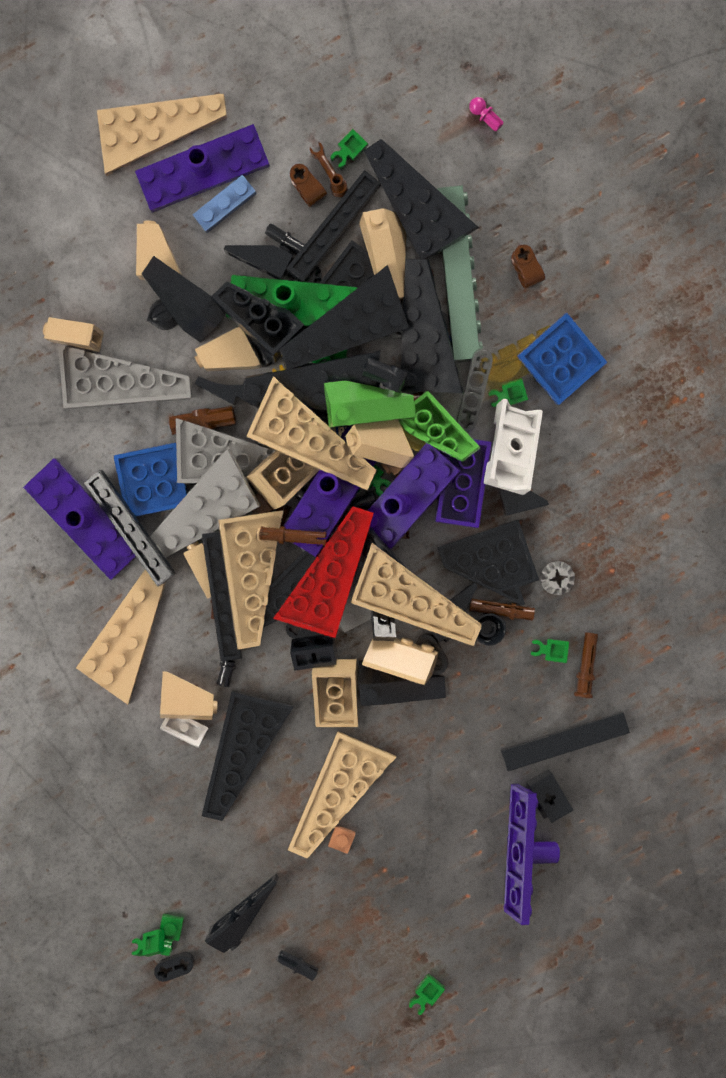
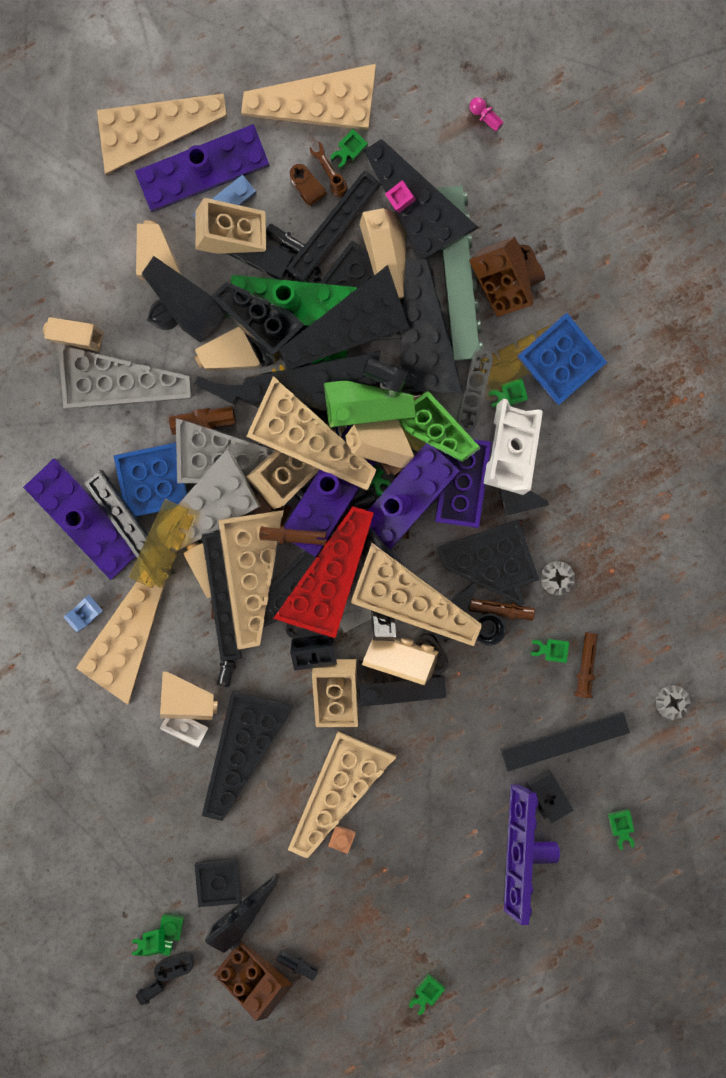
(83, 614): none -> medium blue bracket
(146, 994): none -> black pin
(160, 540): none -> clear yellow windscreen
(218, 883): none -> black plate
(229, 228): none -> tan slope
(253, 981): none -> reddish brown slope
(326, 99): none -> tan wing
(400, 196): none -> dark pink plate
(503, 276): none -> reddish brown slope
(621, 825): none -> green plate
(663, 700): none -> light grey gear

